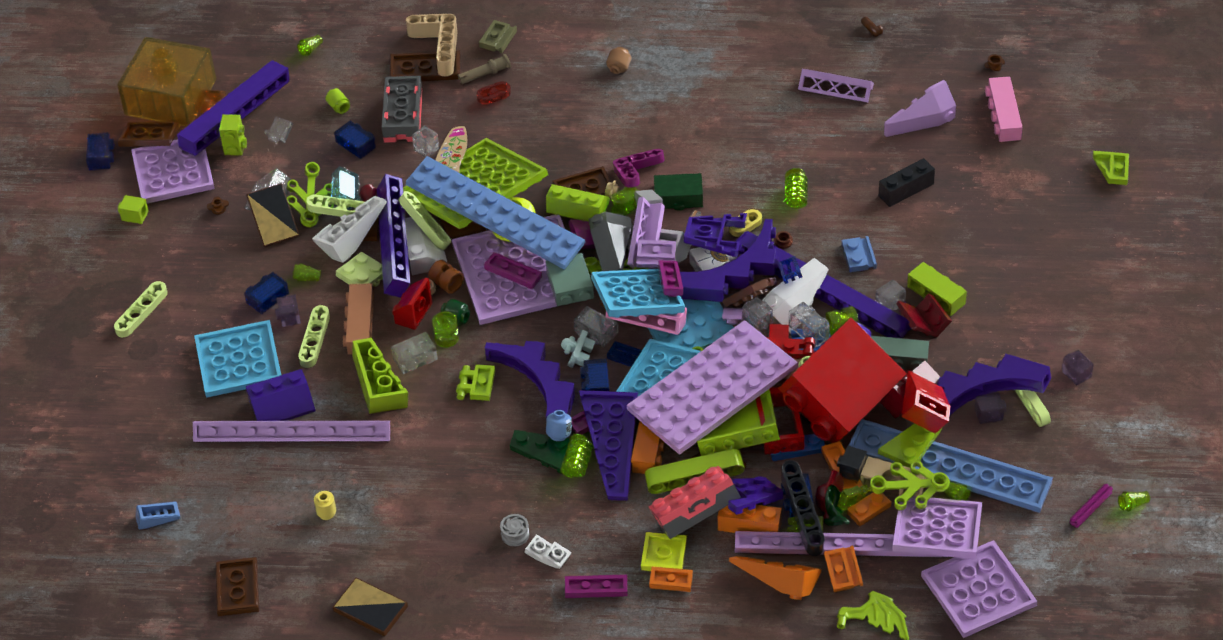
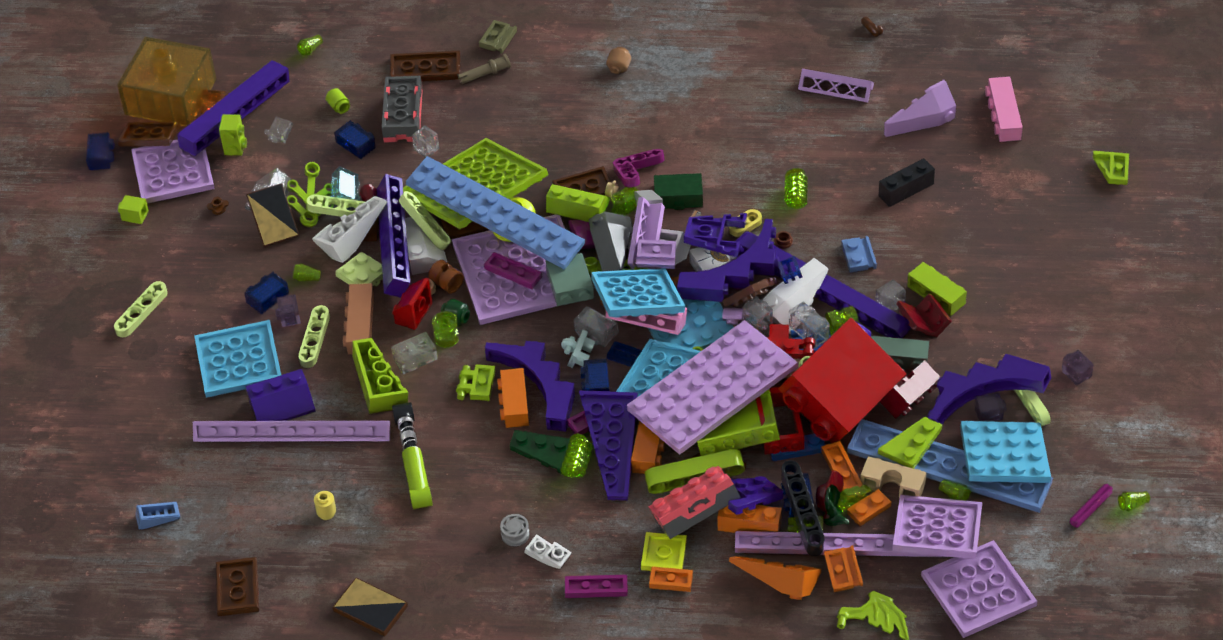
(412, 457): none -> lime piece
(440, 26): tan beam -> none
(453, 148): tan sticker -> none
(493, 92): clear red plate -> none
(513, 398): none -> orange brick
(558, 425): medium blue head -> none
(670, 278): magenta plate -> none
(852, 463): black brick -> none
(911, 483): lime plant -> none
(925, 403): red slope -> none
(994, 62): reddish brown plate -> none
(1005, 452): none -> medium azure plate

